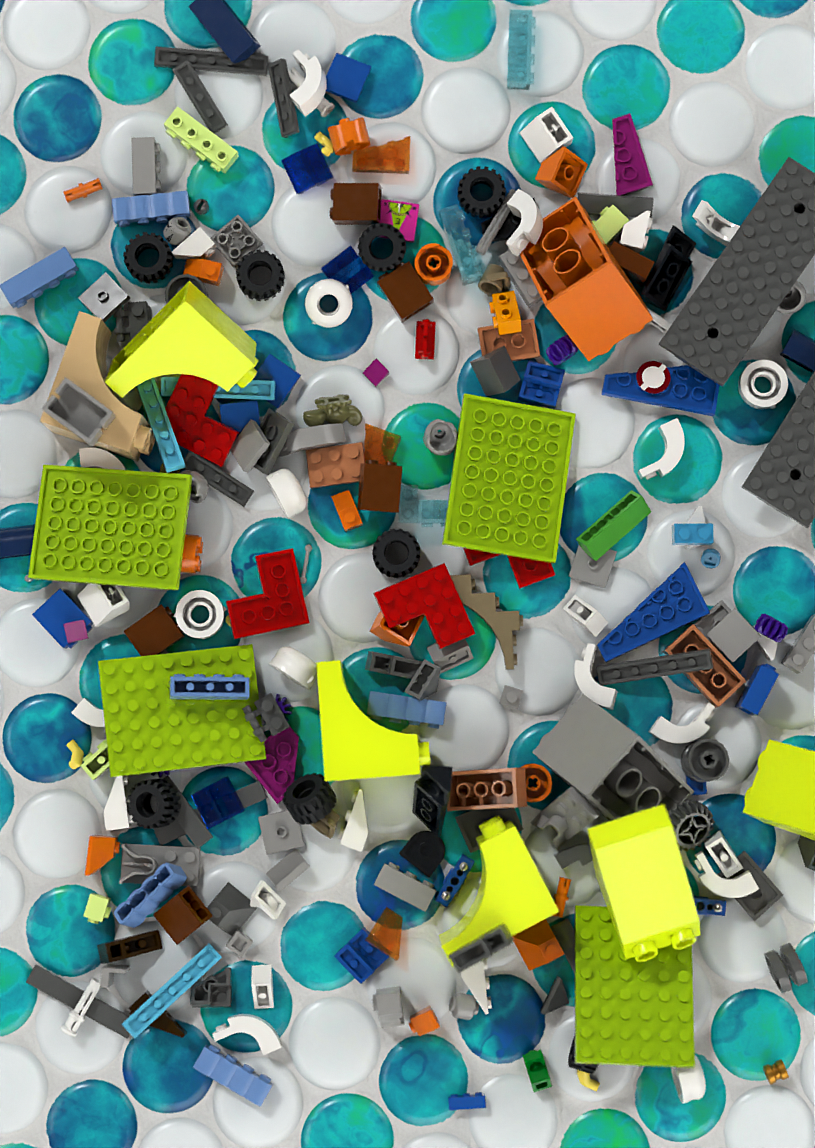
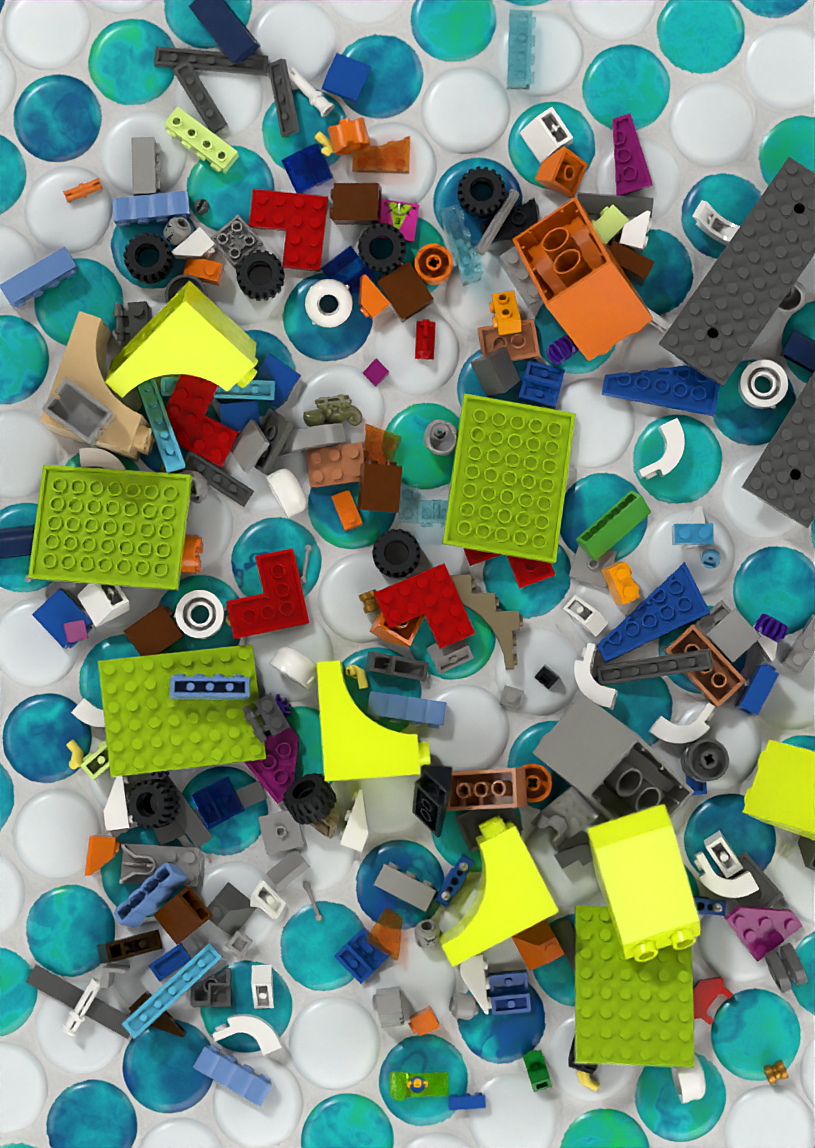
(97, 908): yellowish green brick -> none
(104, 297): plate -> none
(170, 962): none -> blue tile
(302, 219): none -> red plate
(307, 887): none -> light grey hinge
(313, 89): white arch -> none
(359, 674): none -> light yellow arm
(369, 606): none -> pearl gold wheel
(370, 298): none -> orange slope
(419, 1084): none -> clear neon green door
(424, 681): dark grey slope -> none
(424, 851): black tile -> none
(427, 934): none -> light grey head
(481, 948): dark grey slope -> none
(492, 280): dark tan piece -> none
(509, 992): none -> blue slope
(531, 222): white arch -> none
(547, 677): none -> black slope
(556, 997): dark grey slope -> none
(561, 895): orange pin -> none
(621, 583): none -> light orange brick
(653, 377): sticker -> none
(668, 269): black slope -> none
(692, 828): dark grey gear -> none
(704, 994): none -> red piece
(762, 927): none -> magenta plate

